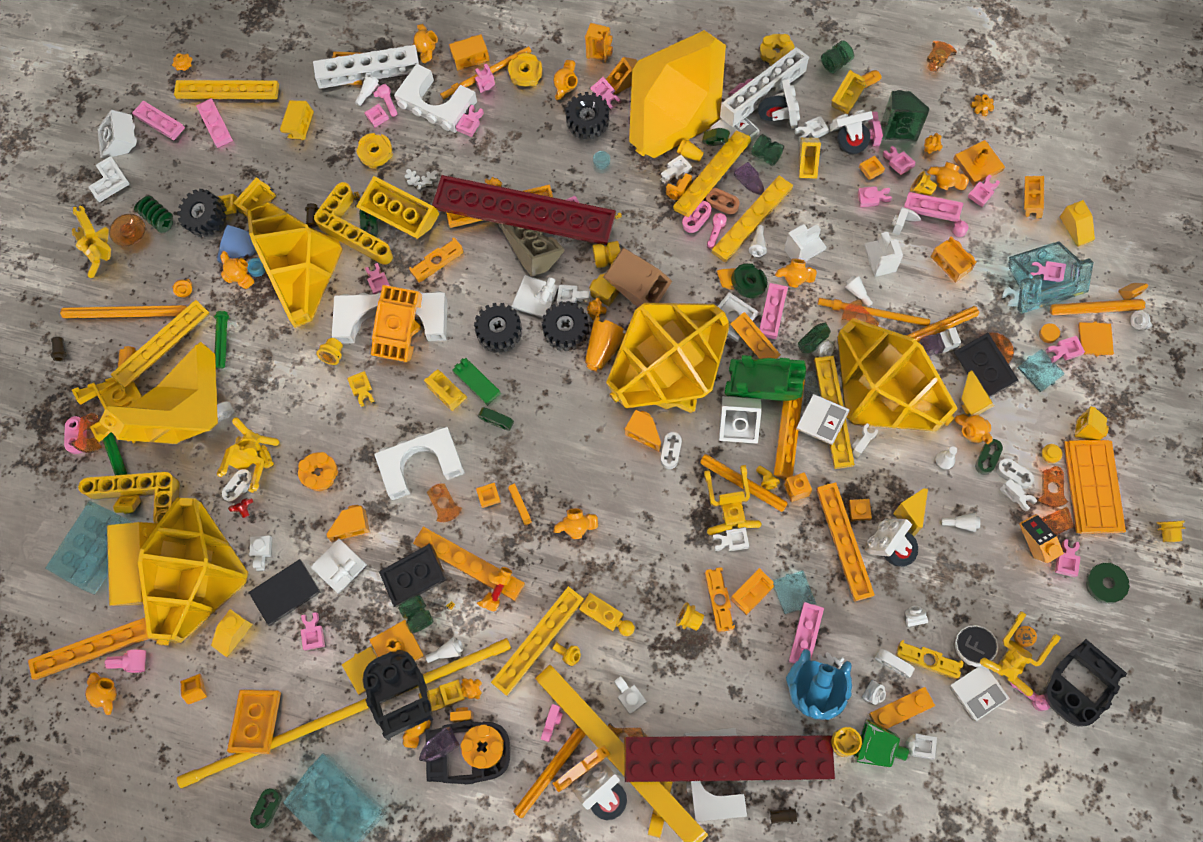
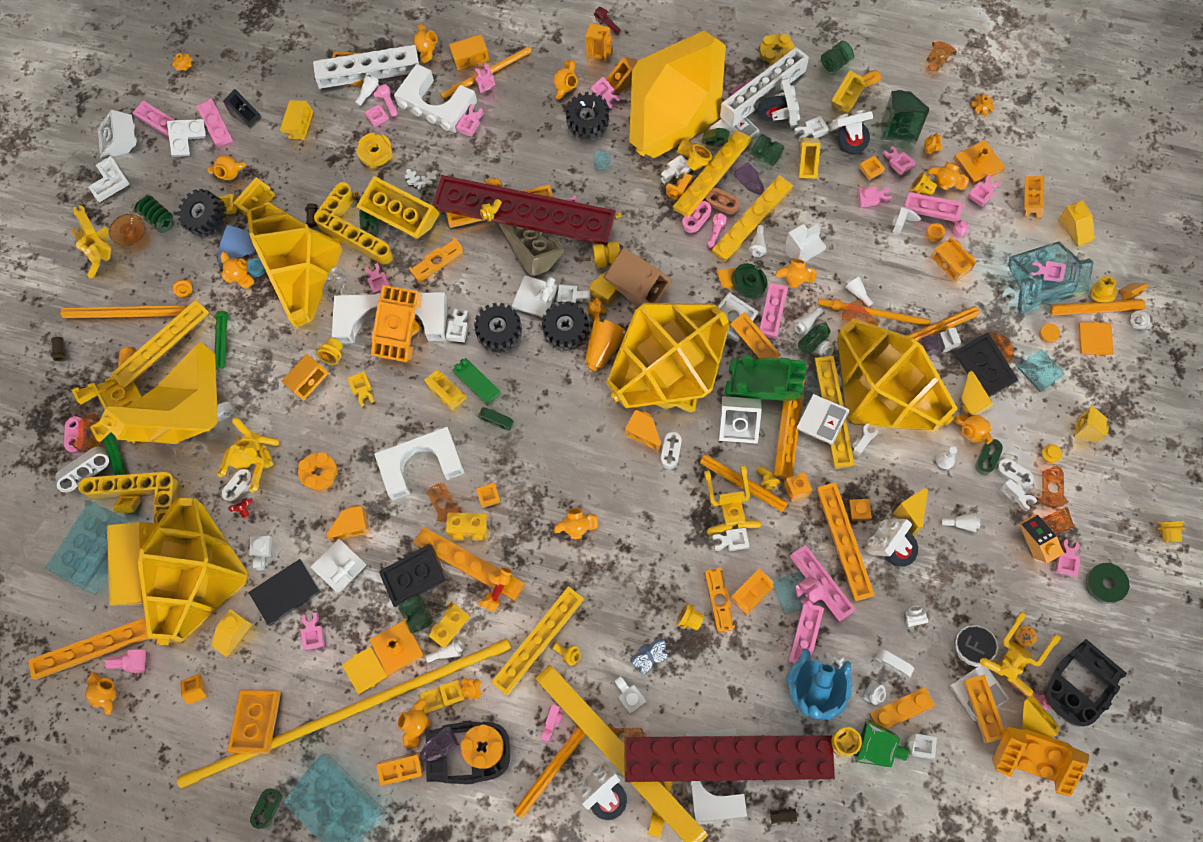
(86, 460): none -> white beam
(180, 132): none -> white plate
(226, 89): yellow plate -> none
(226, 167): none -> light orange piece
(240, 108): none -> black slope
(305, 374): none -> light orange brick
(331, 283): none -> clear beam
(388, 678): black slope -> none
(399, 768): none -> light orange hinge
(449, 626): none -> yellow bracket
(458, 328): none -> white plate
(461, 714): light orange plate -> none
(467, 526): none -> yellow bracket
(488, 211): none -> yellow plate
(519, 504): light orange tile -> none
(527, 78): yellow plate -> none
(581, 768): light orange piece -> none
(601, 16): none -> dark red bar
(606, 615): yellow plate -> none
(649, 654): none -> sand blue animal
(698, 157): none -> yellow piece
(803, 324): none -> white cone
(819, 585): none -> bright pink plate
(875, 130): bright pink plate -> none
(884, 255): white panel -> none
(935, 232): none -> light orange tile
(942, 665): yellow piece -> none
(984, 708): none -> light orange plate
(1038, 719): none -> yellow slope
(1040, 757): none -> light orange plate
(1066, 348): bright pink plate -> none
(1094, 487): light orange piece -> none
(1104, 290): none -> yellow piece

